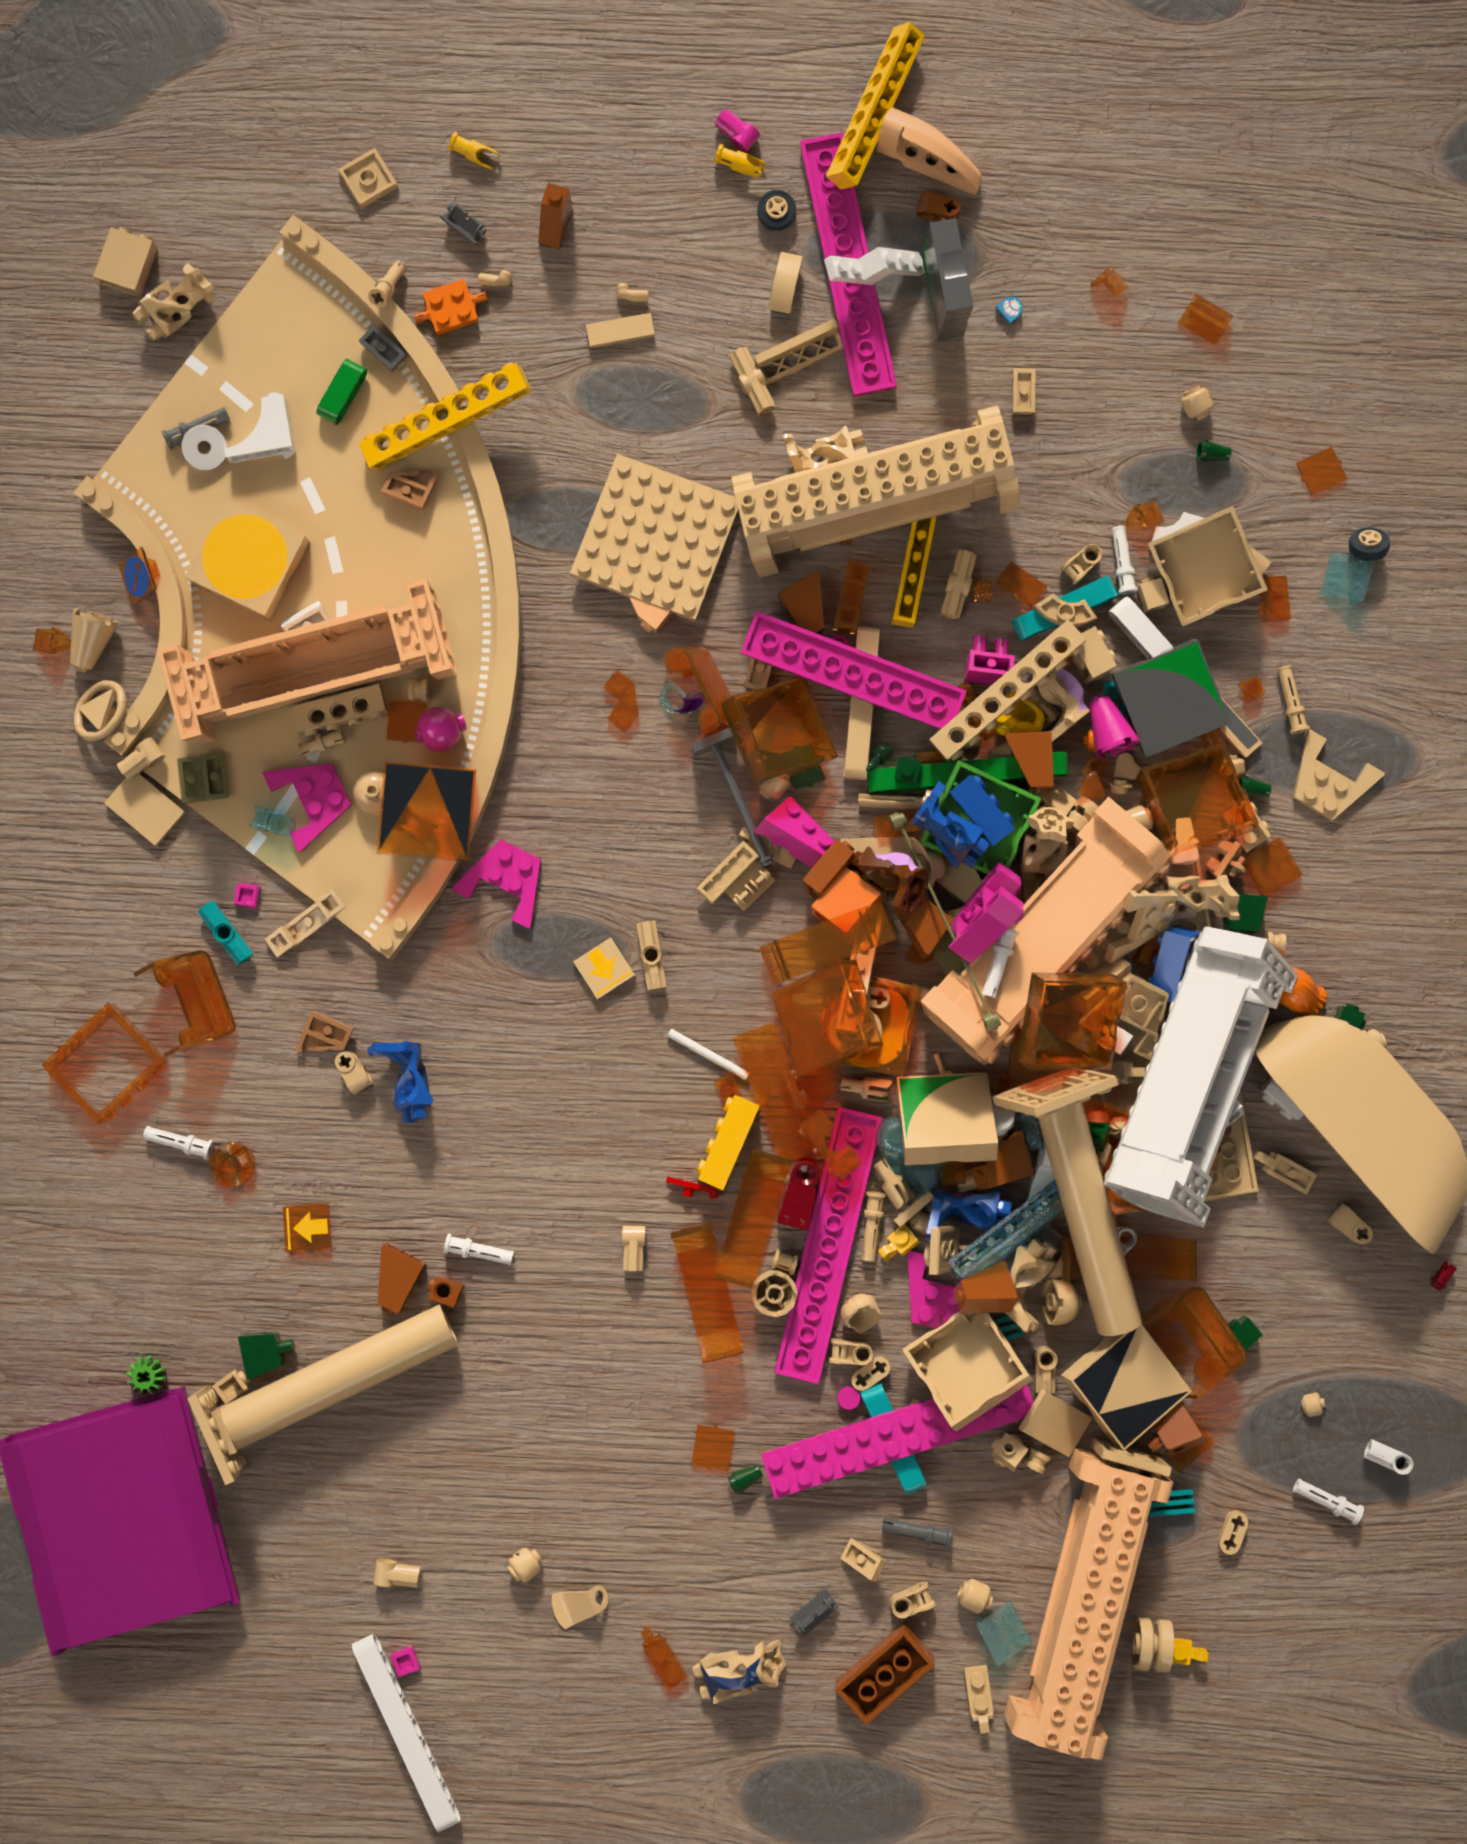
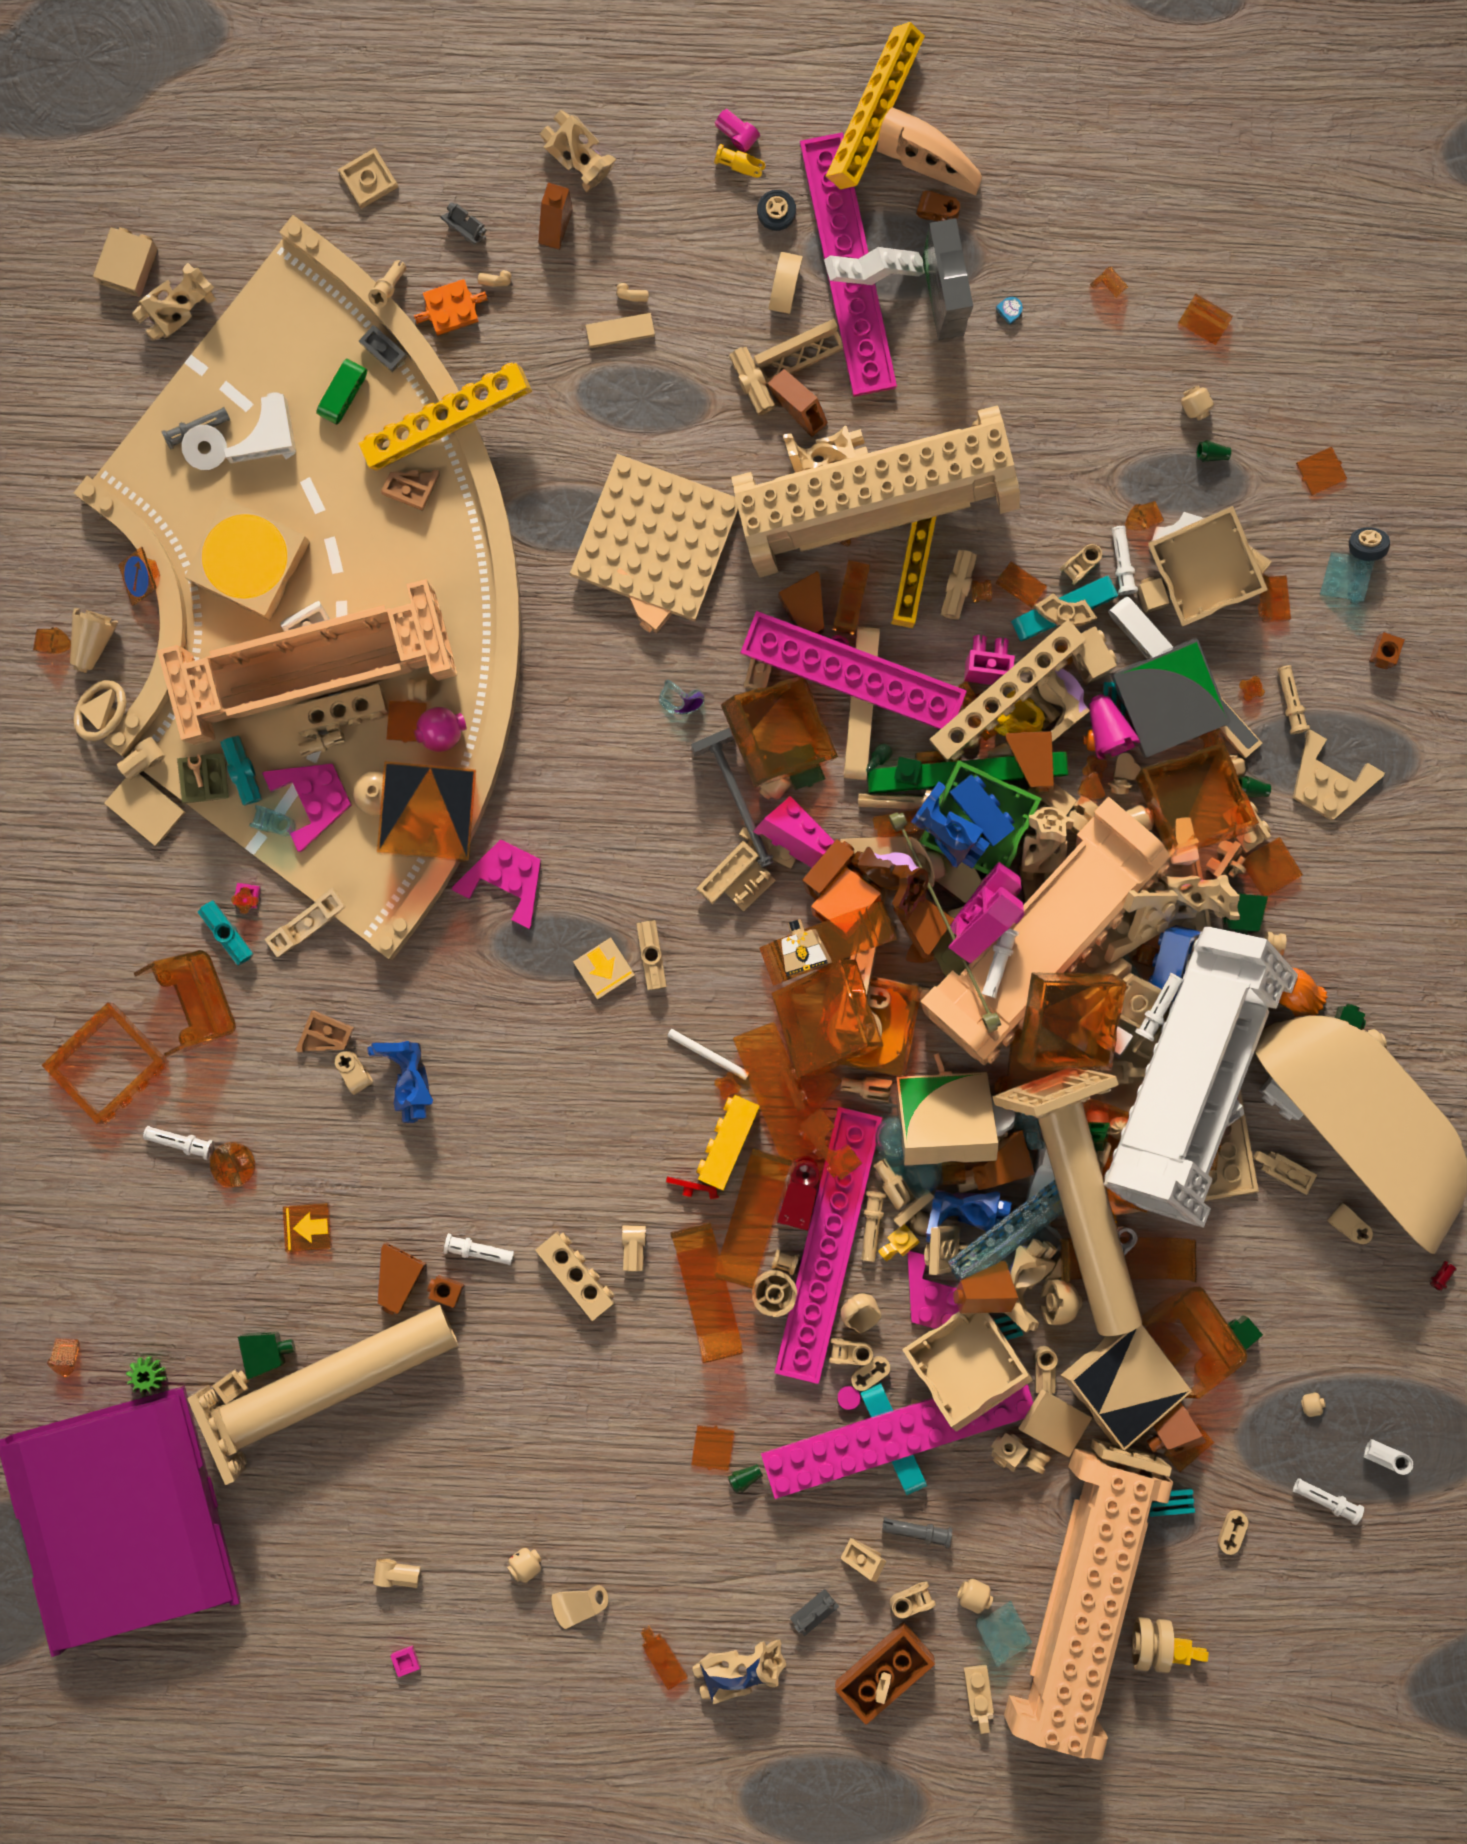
(64, 1356): none -> clear orange tile
(196, 769): none -> light nougat hand
(238, 900): none -> clear orange plate
(241, 770): none -> teal piece
(406, 1732): white beam -> none
(469, 149): yellow piece -> none
(568, 139): none -> tan hips
(592, 1306): none -> tan brick
(627, 708): clear orange tile -> none
(700, 663): clear orange windscreen -> none
(798, 402): none -> dark orange slope
(803, 949): none -> torso
(882, 1688): none -> tan tile
(1023, 391): tan plate -> none
(1155, 1016): none -> white pin
(1393, 644): none -> dark orange brick

